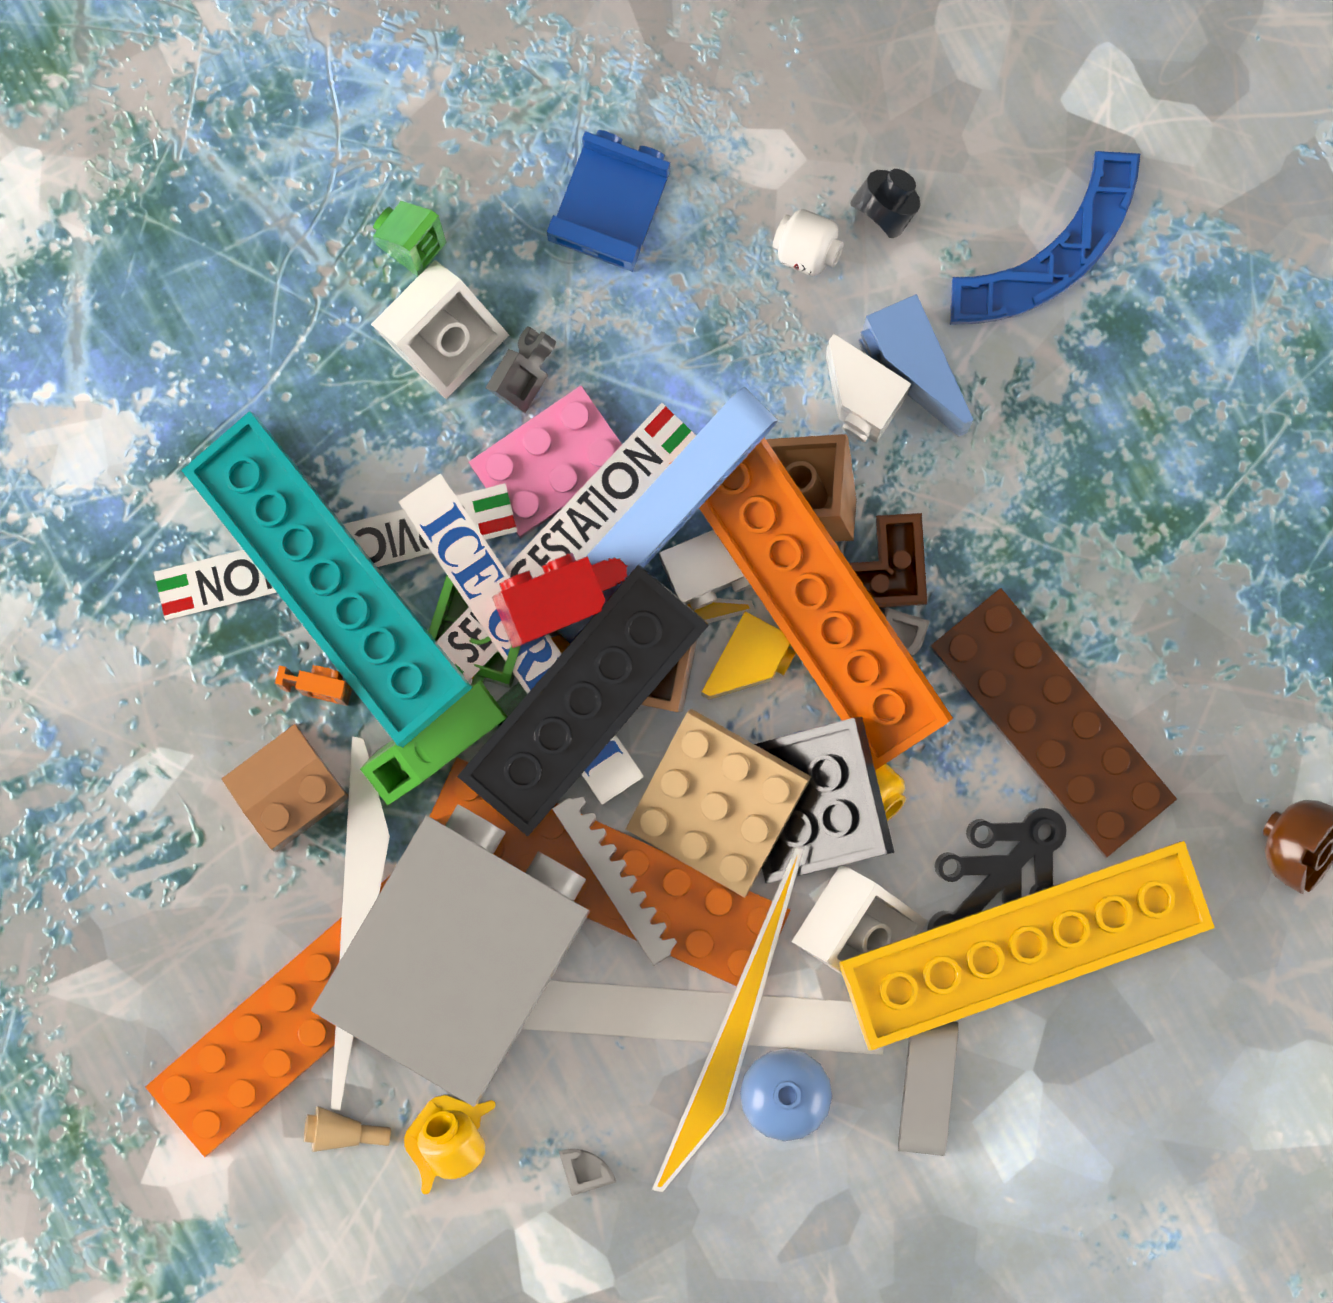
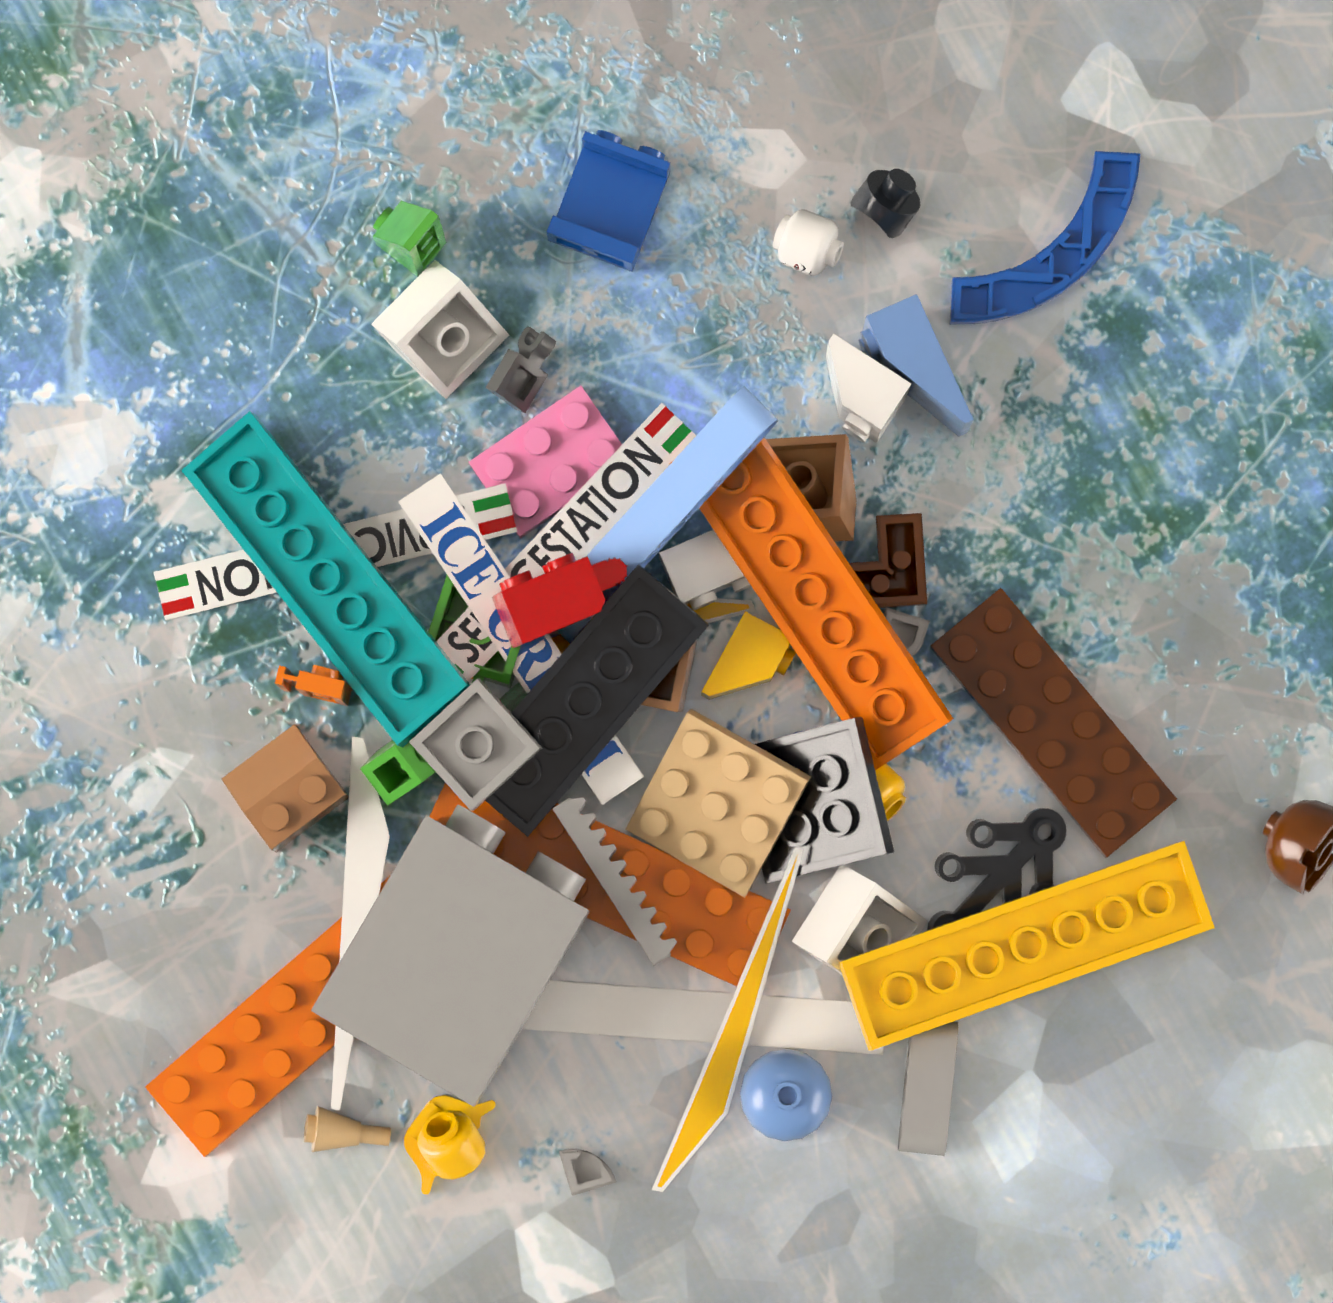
(475, 744): none -> light grey plate

